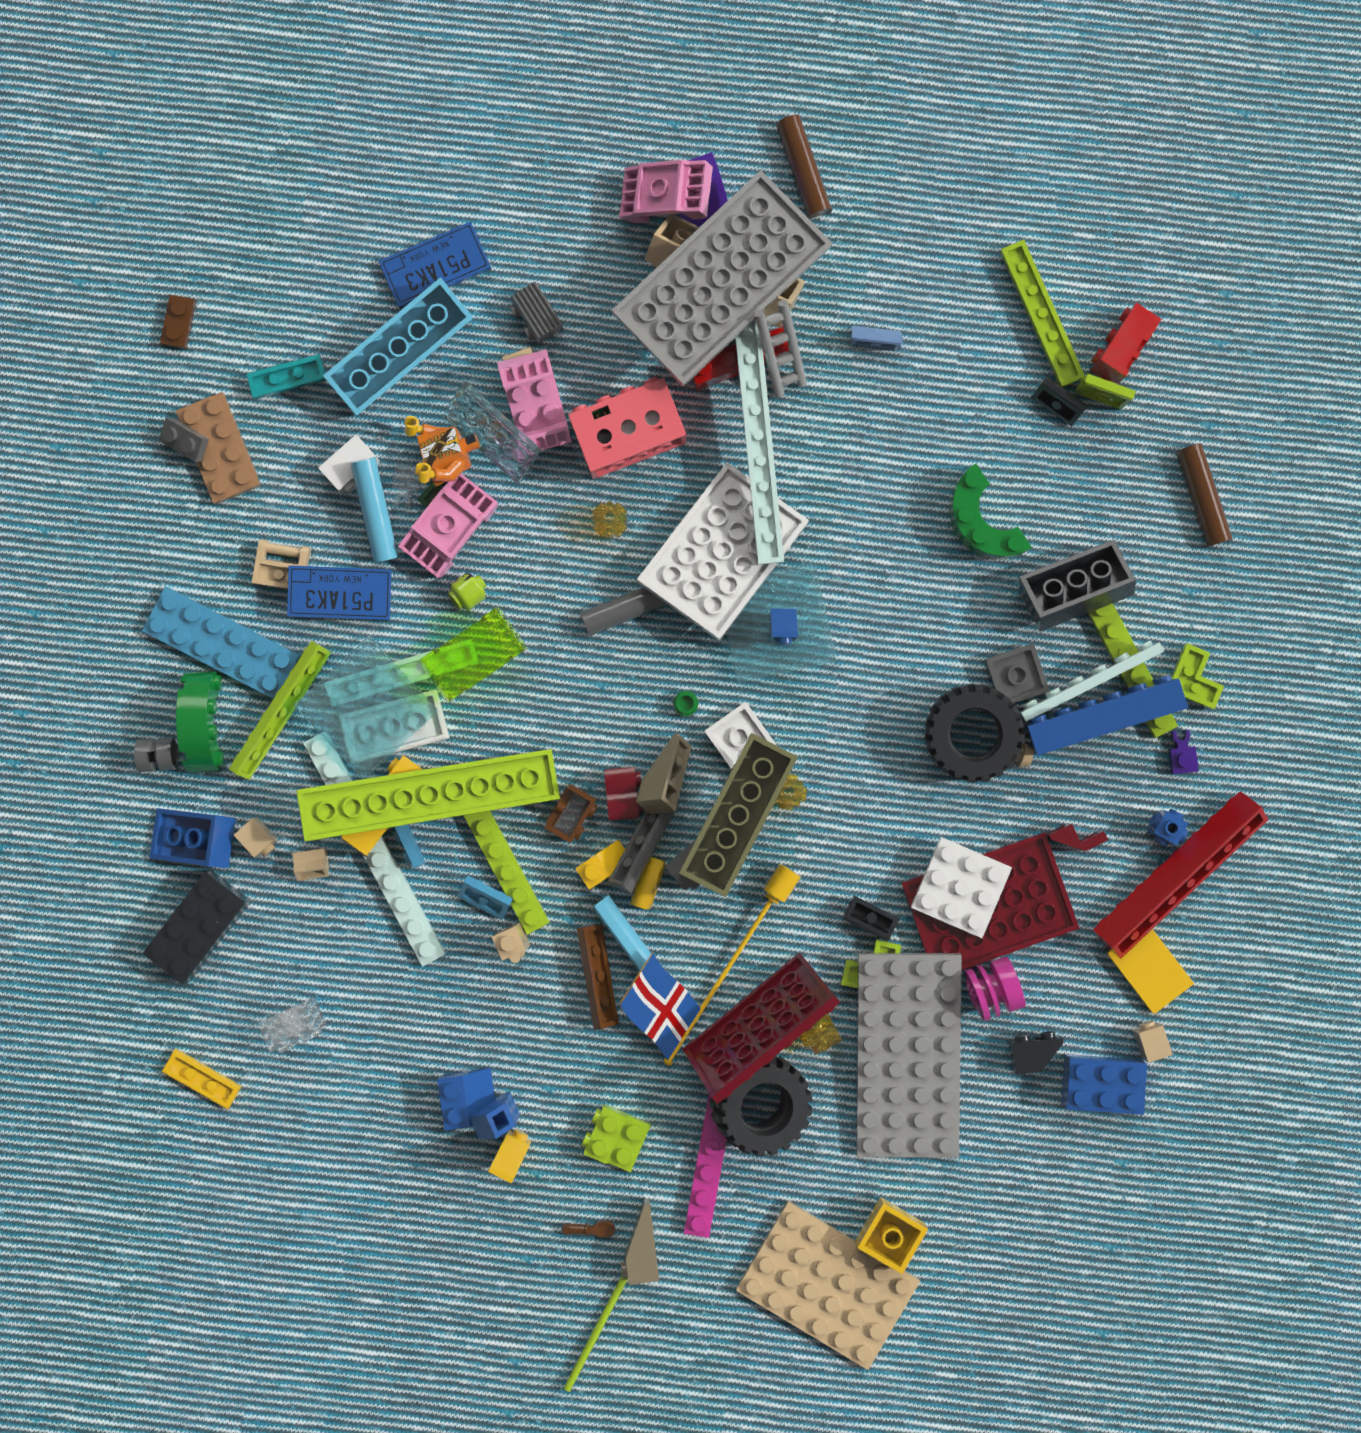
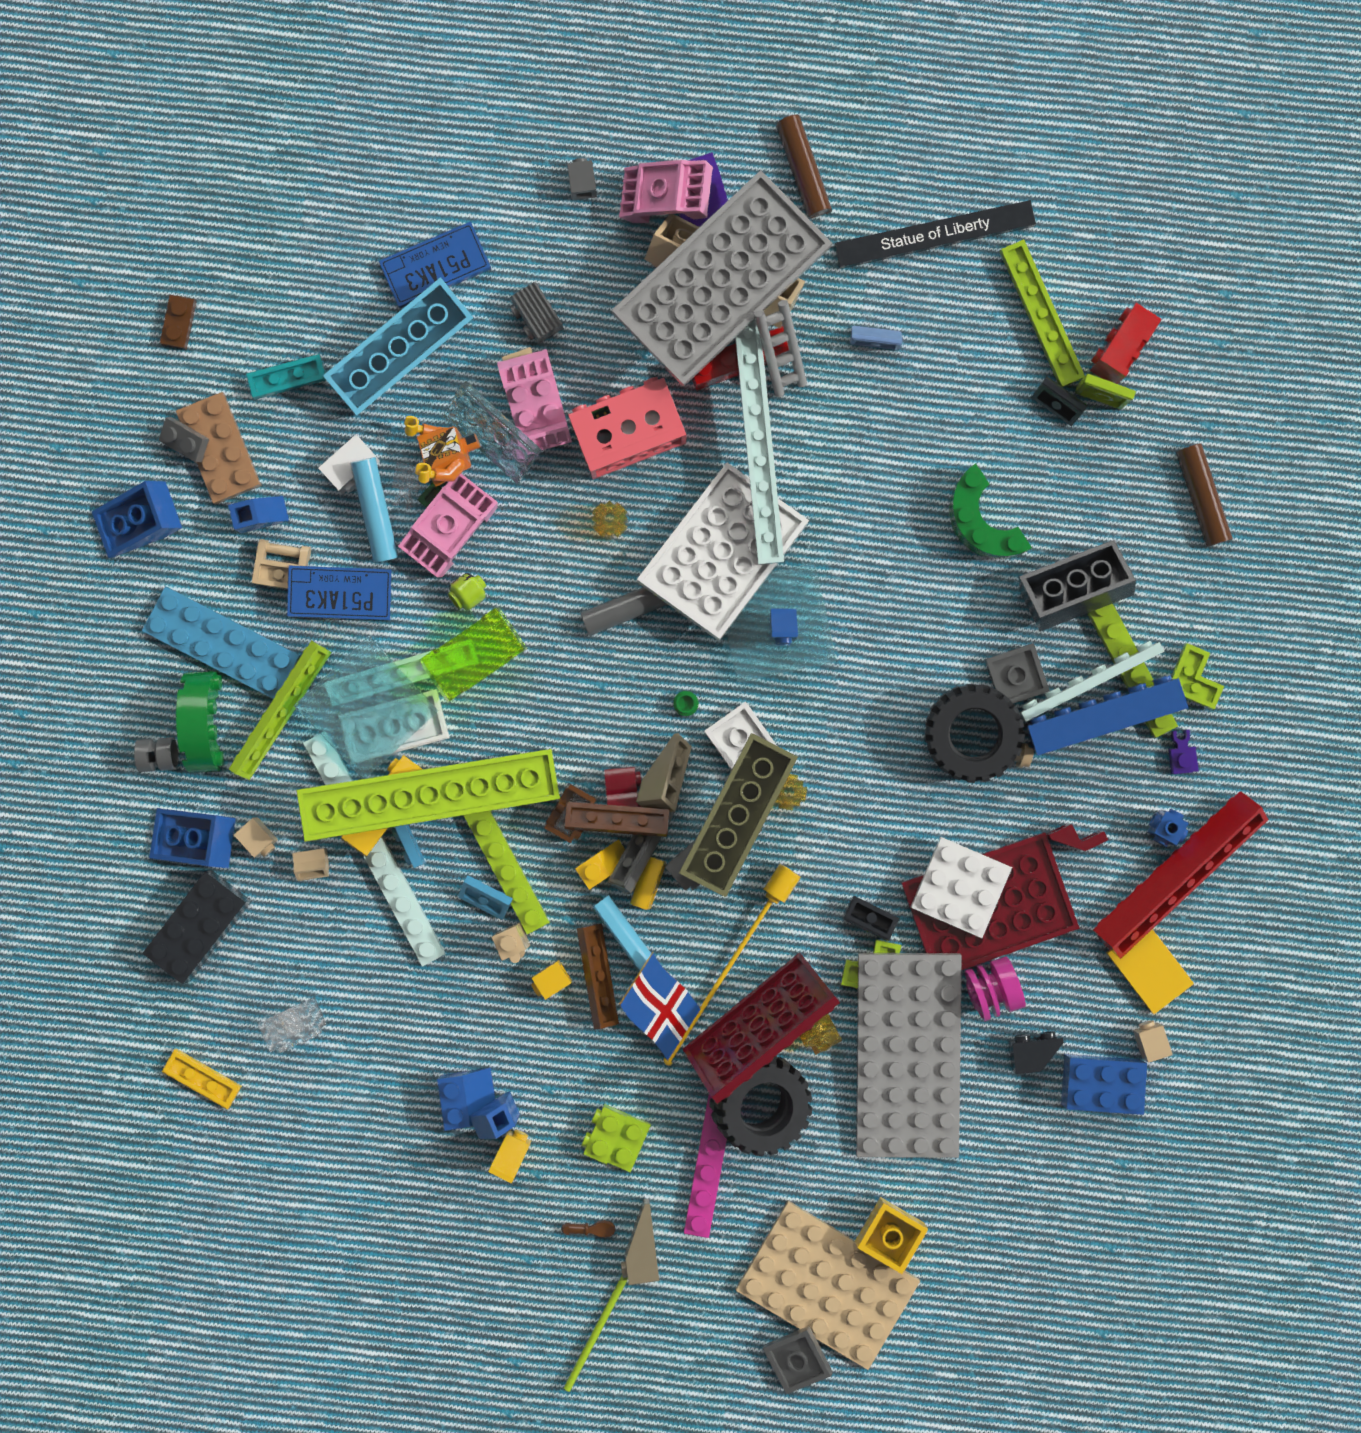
(137, 518): none -> blue slope
(258, 513): none -> blue slope
(550, 980): none -> yellow brick
(582, 179): none -> dark grey brick
(617, 819): none -> reddish brown plate
(797, 1360): none -> dark grey plate
(935, 234): none -> black tile

